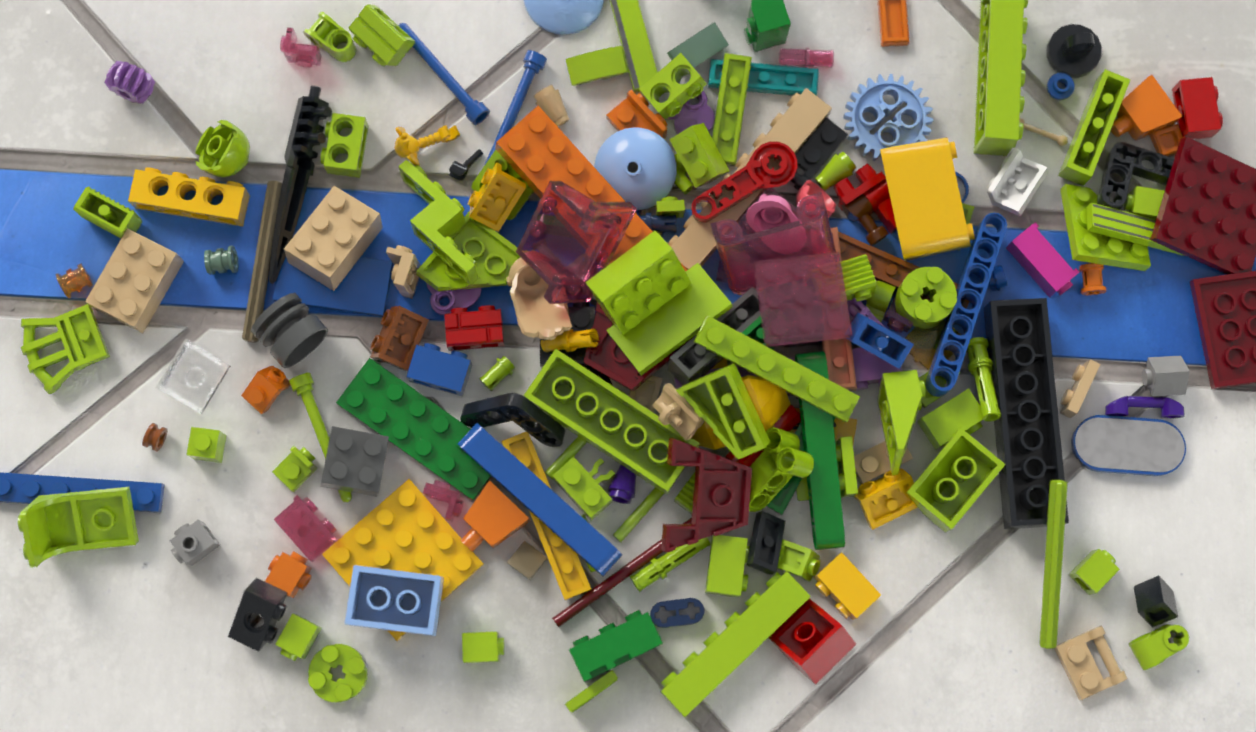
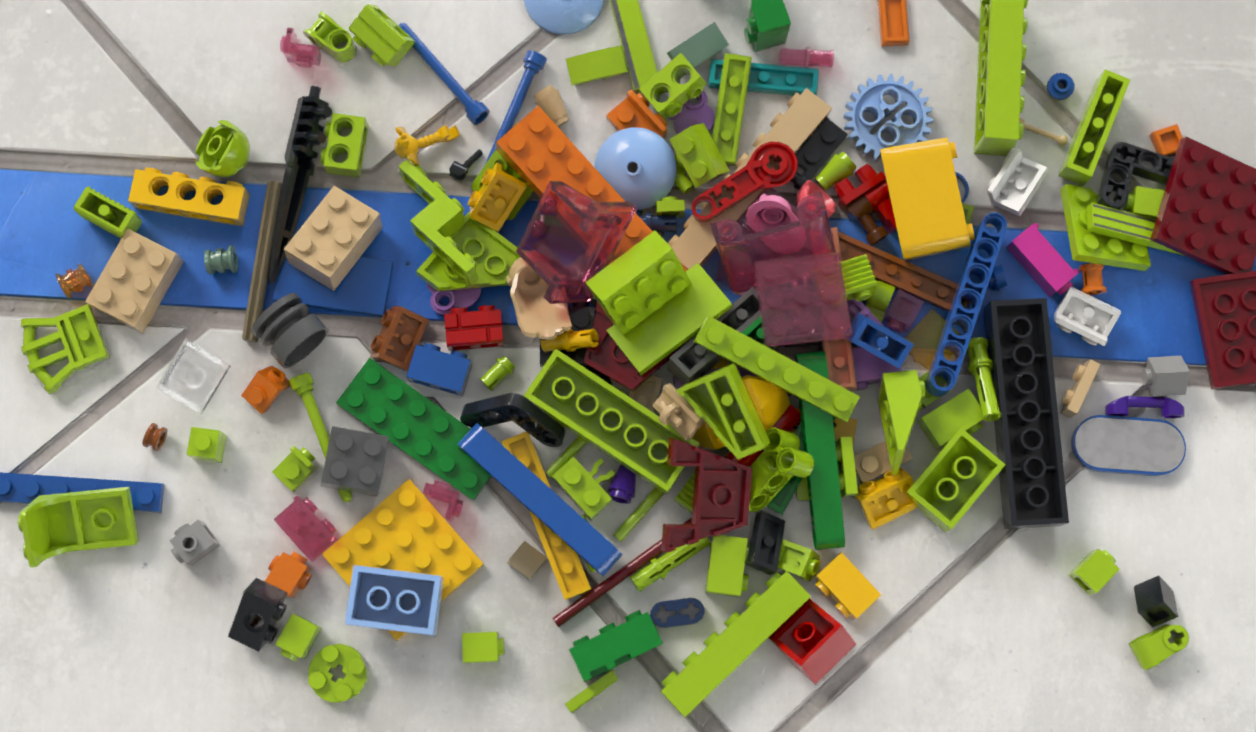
(129, 82): medium lavender gear -> none
(404, 270): tan bracket -> none
(492, 518): orange torso -> none
(931, 283): lime brick -> none
(1053, 564): lime axle -> none
(1074, 50): black tile -> none
(1081, 666): tan plate -> none
(1086, 316): none -> white bracket
(1145, 111): orange torso -> none
(1197, 104): red brick -> none

